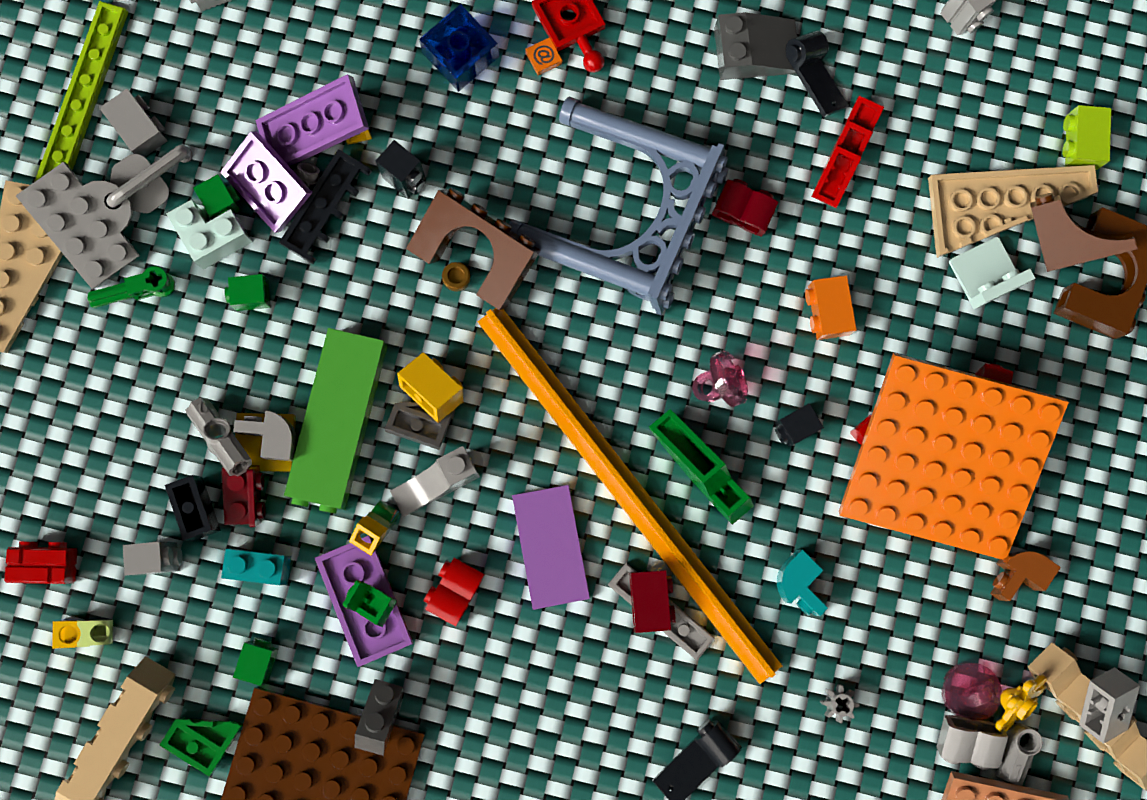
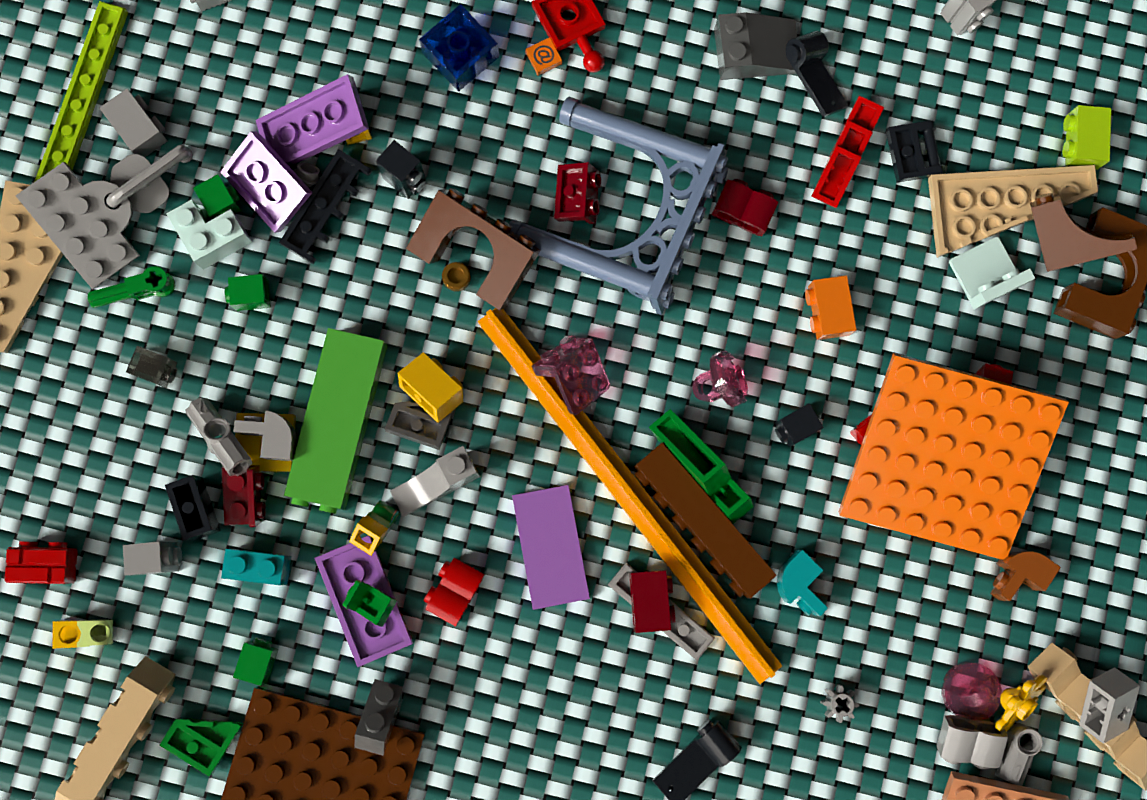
(152, 367): none -> clear smoke brick
(576, 371): none -> clear pink bracket
(577, 193): none -> dark red bracket
(705, 521): none -> reddish brown brick
(907, 153): none -> black plate

